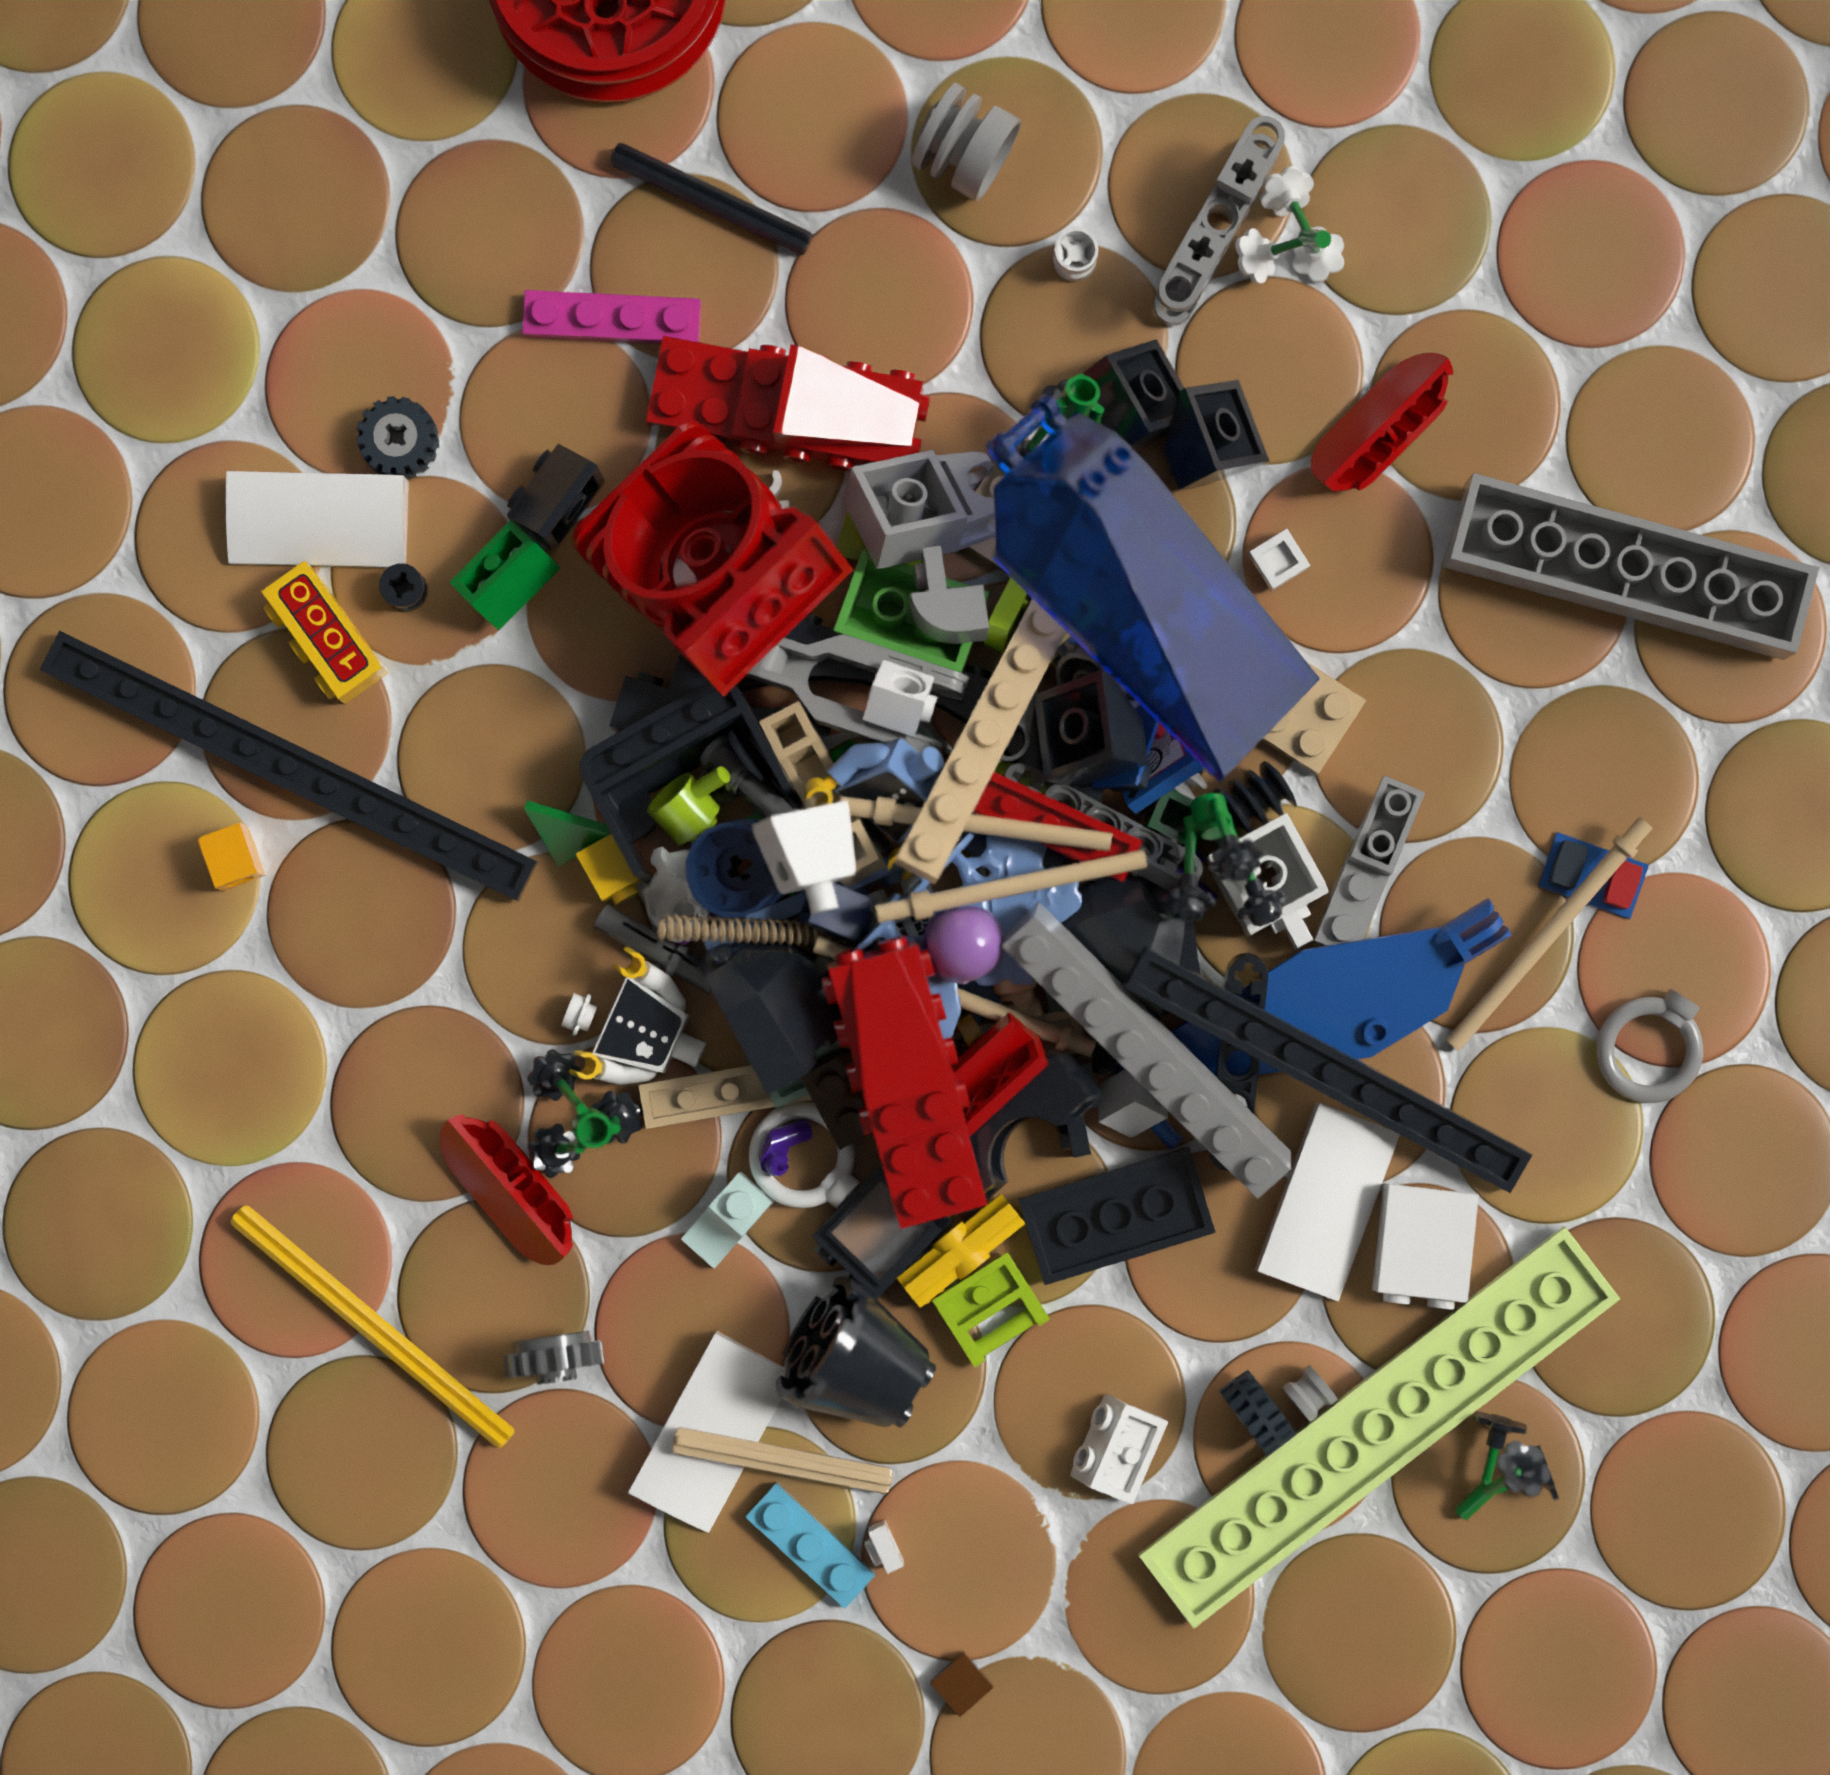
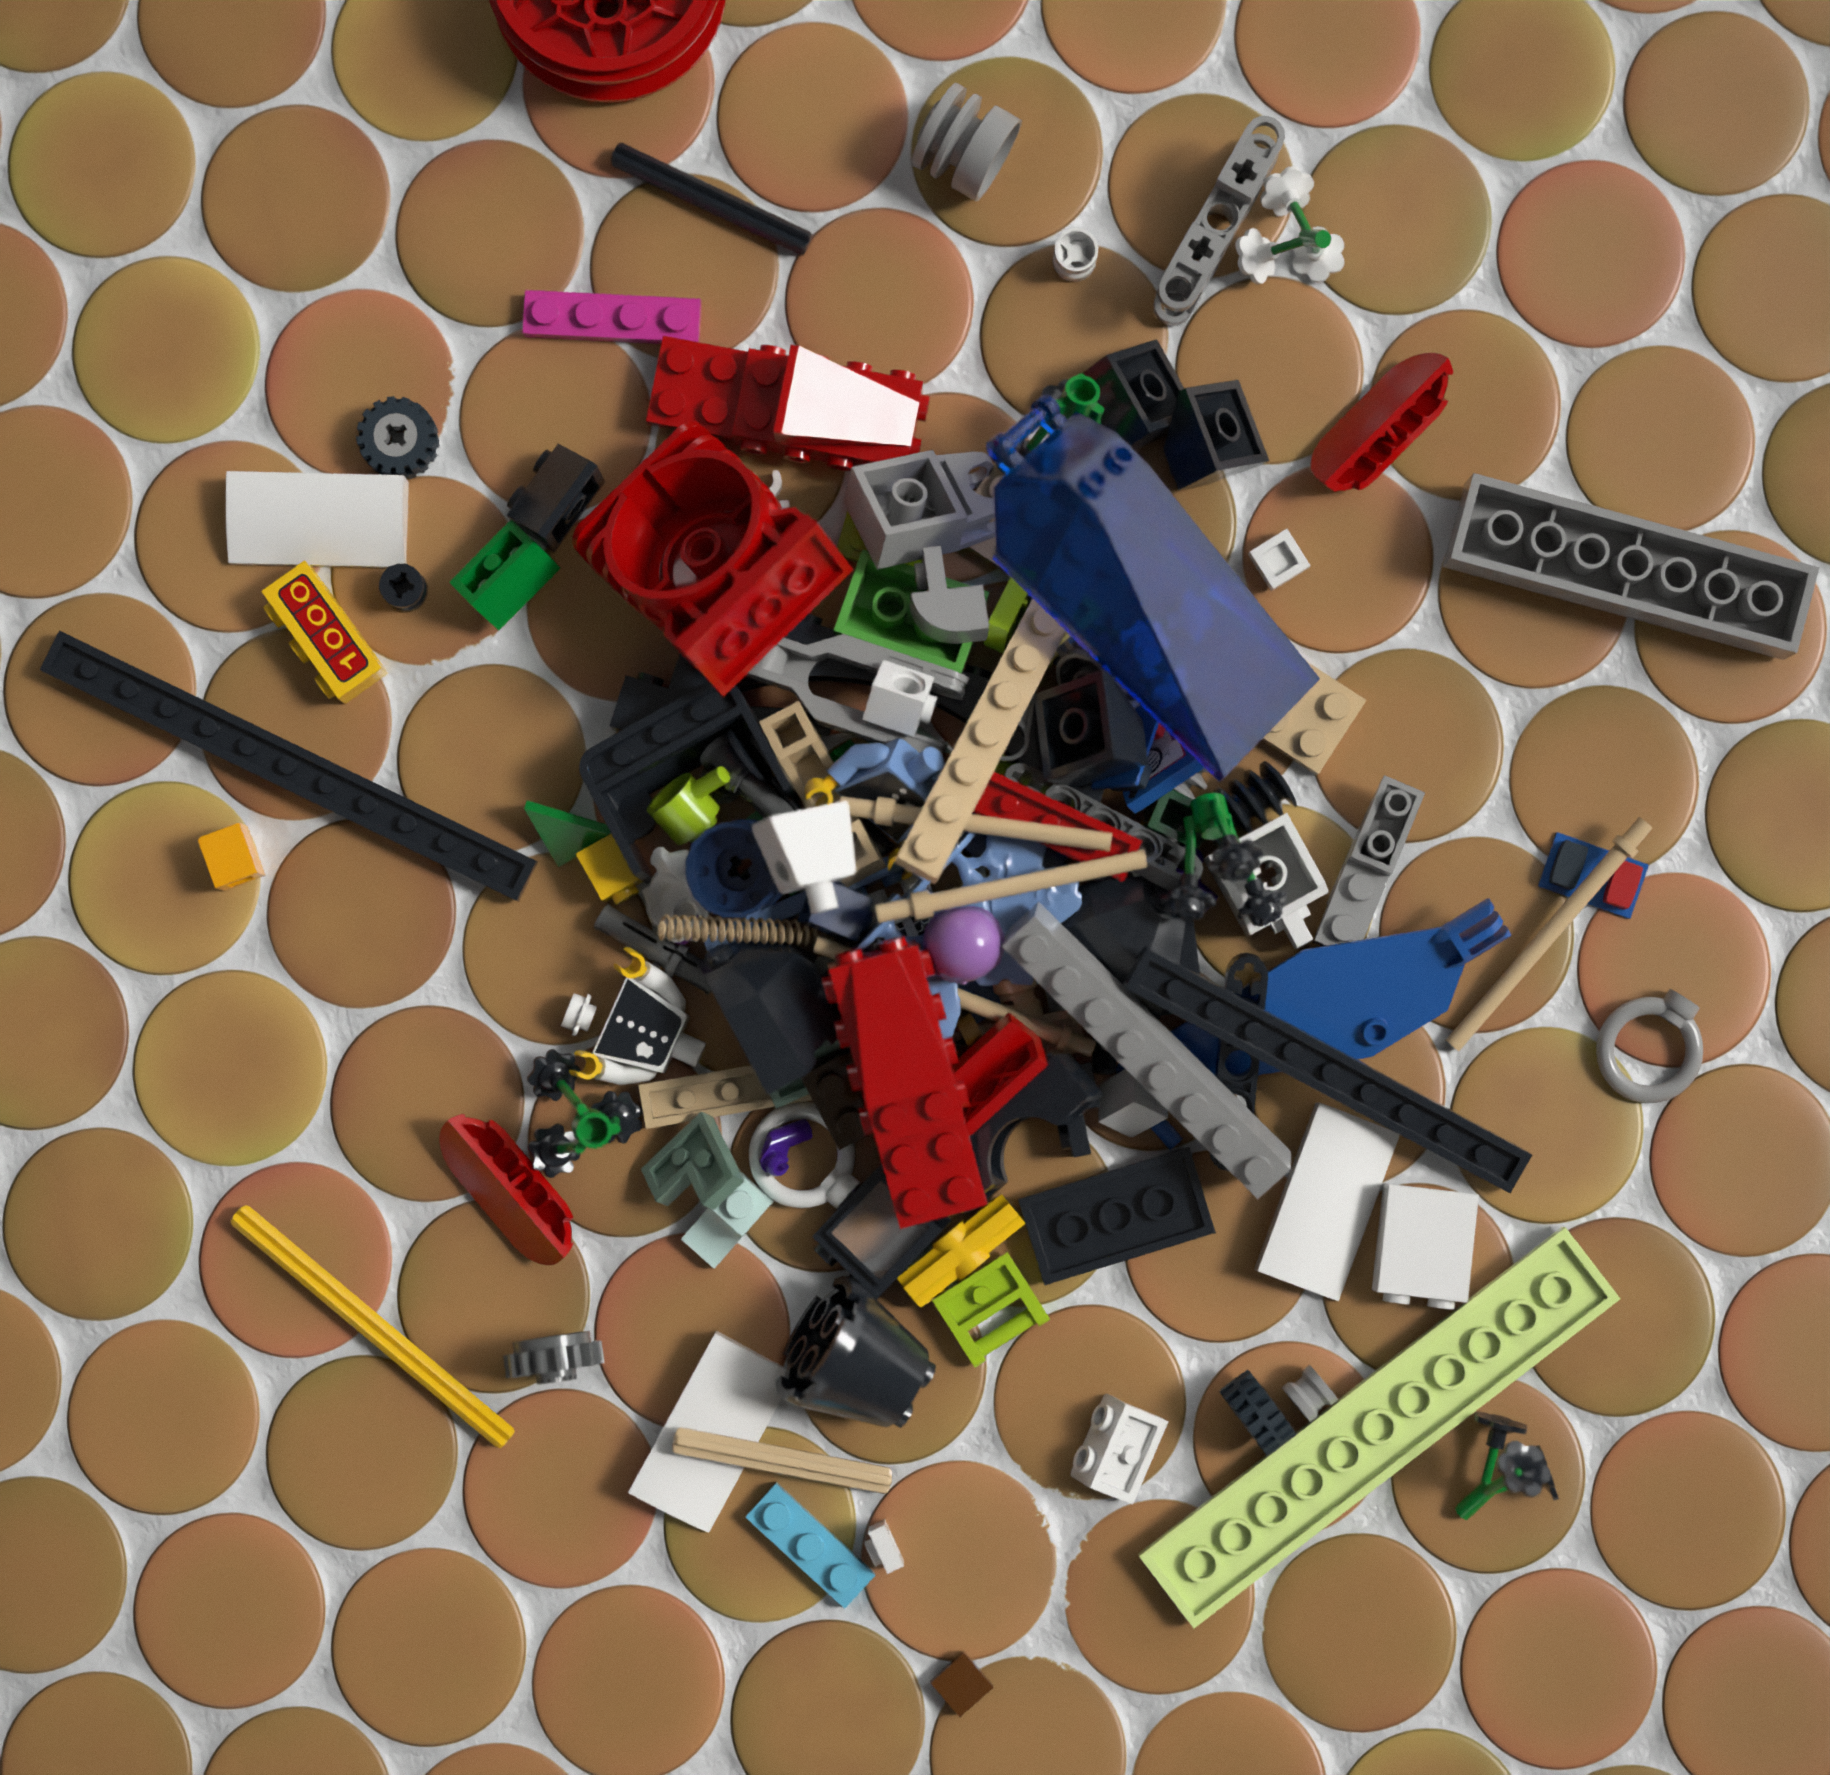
(696, 1158): none -> sand green plate

